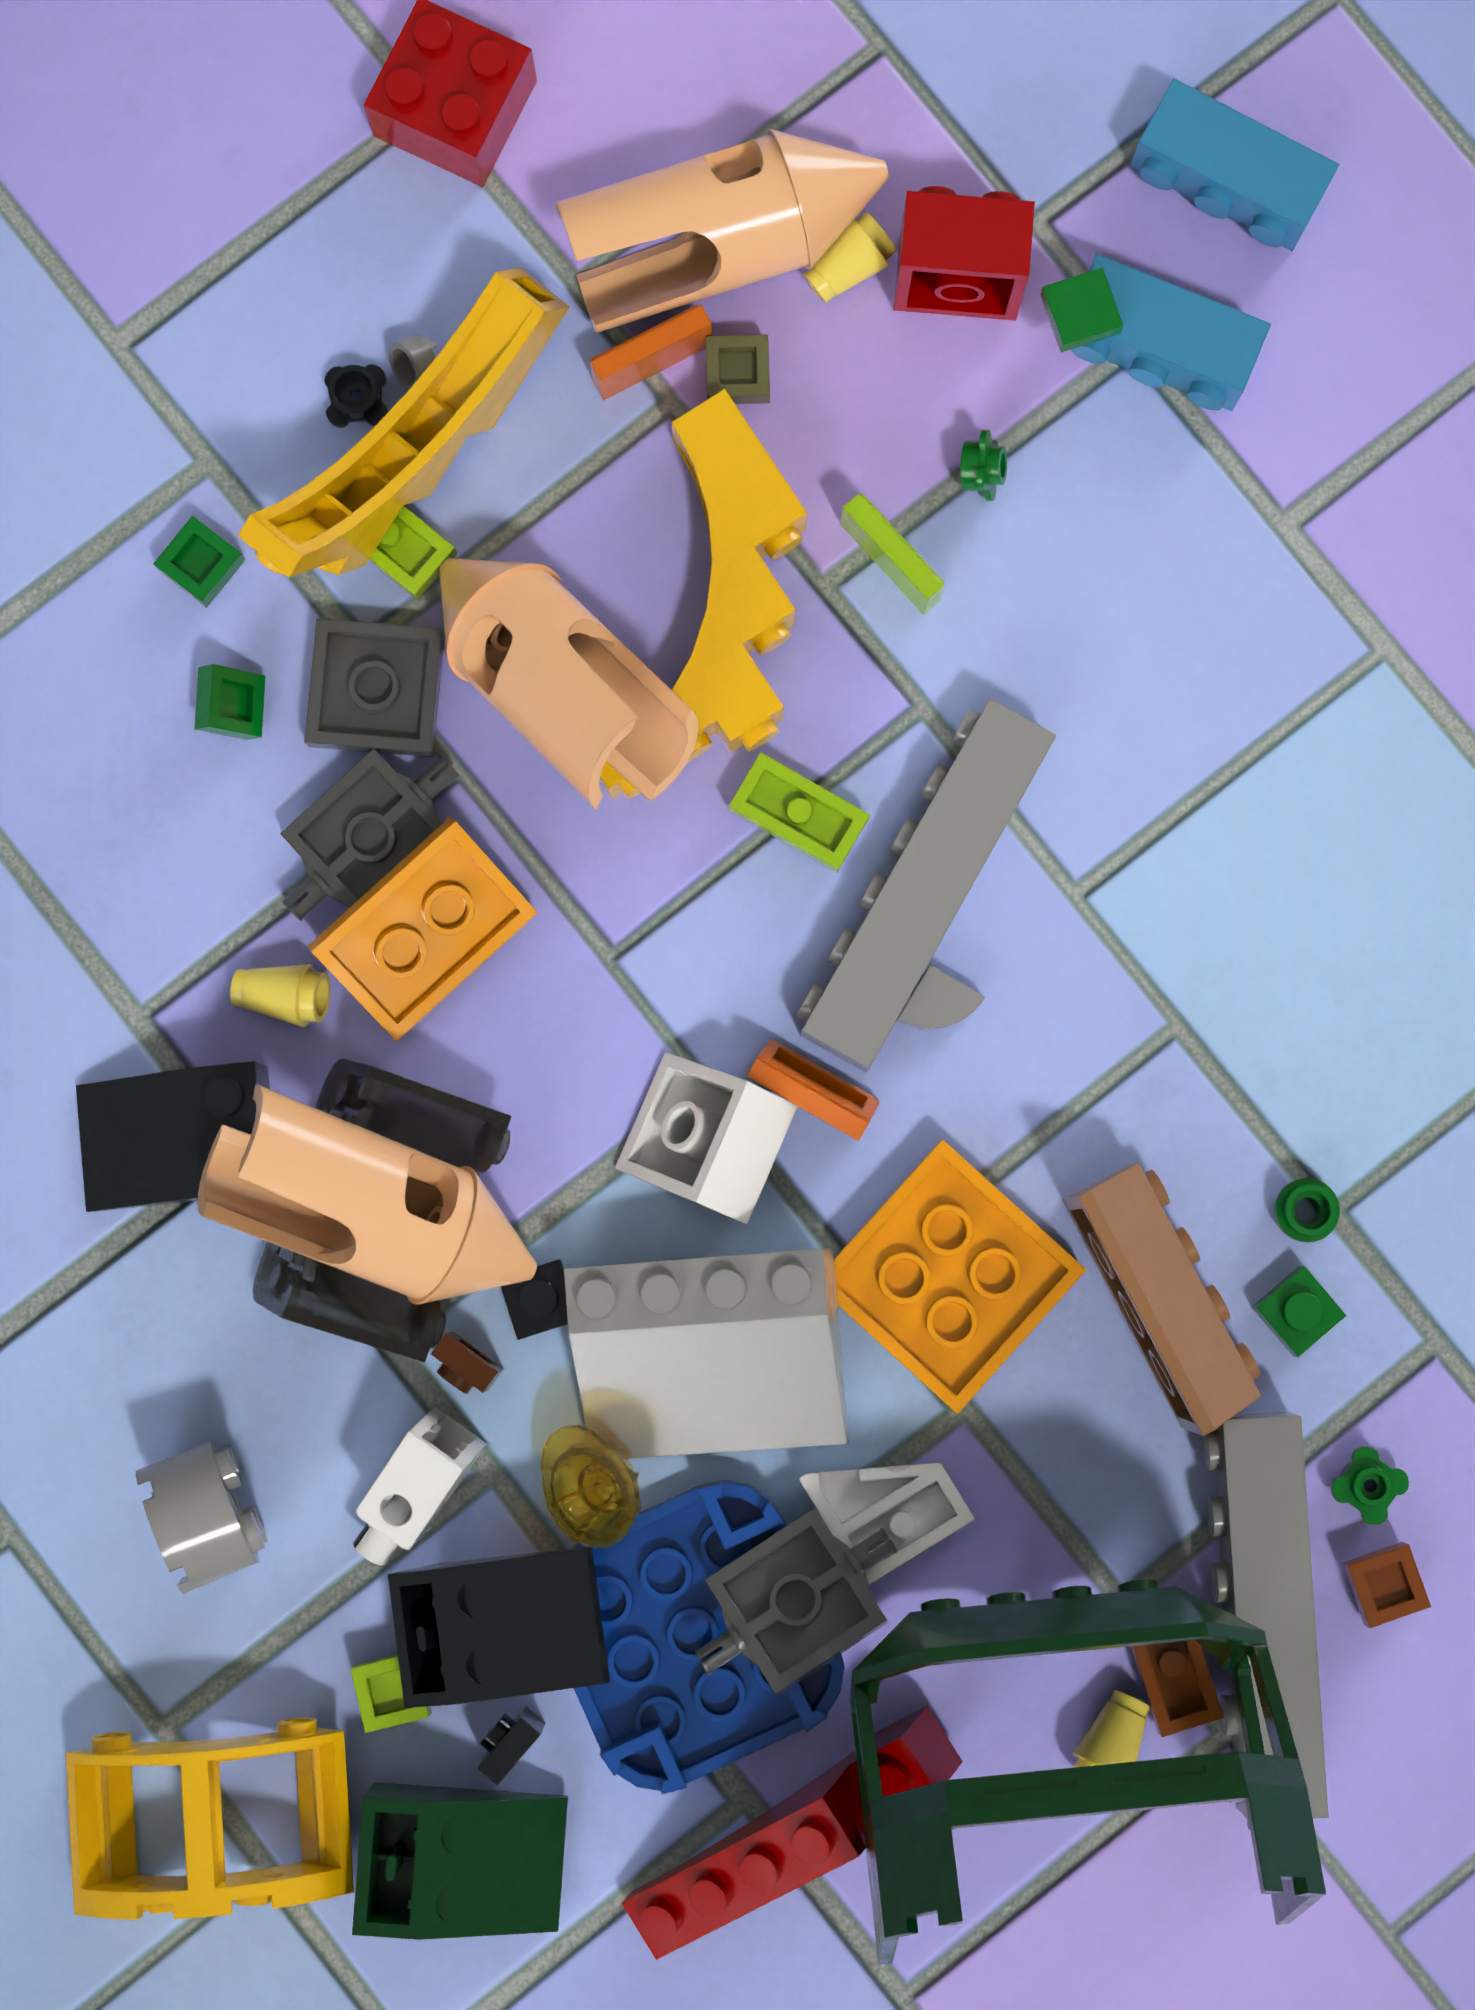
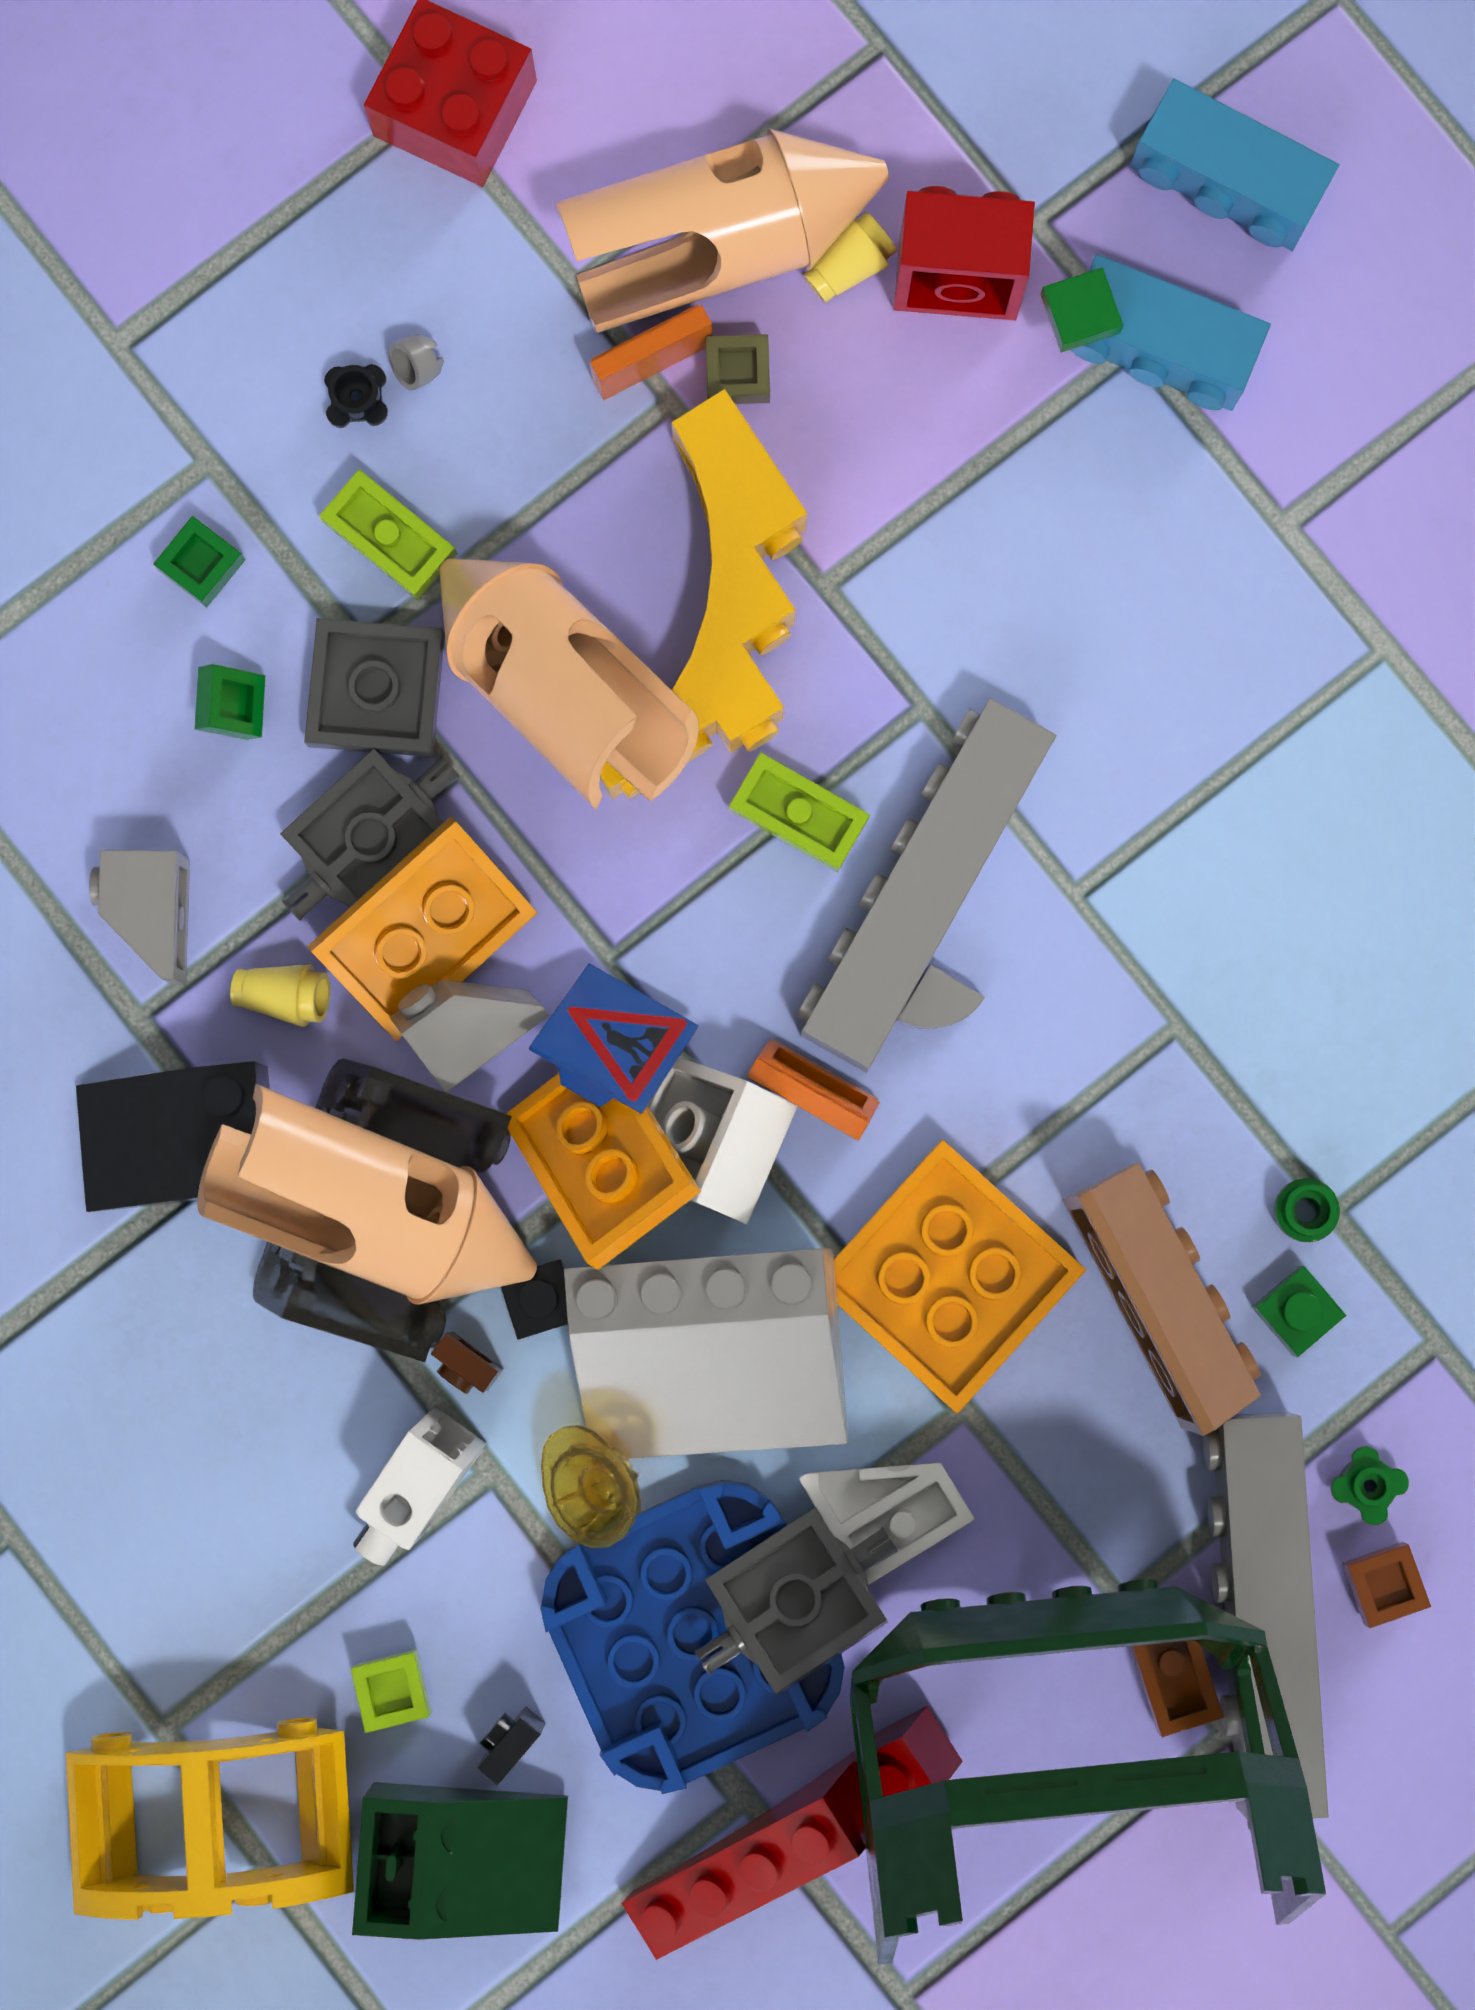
(147, 905): none -> light grey slope
(200, 1515): light grey brick -> none
(401, 460): yellow arch -> none
(464, 1025): none -> light grey slope
(498, 1627): black slope -> none
(600, 1167): none -> light orange plate
(612, 1040): none -> blue piece
(892, 553): lime tile -> none
(983, 465): green plate -> none
(1114, 1733): light yellow cone -> none

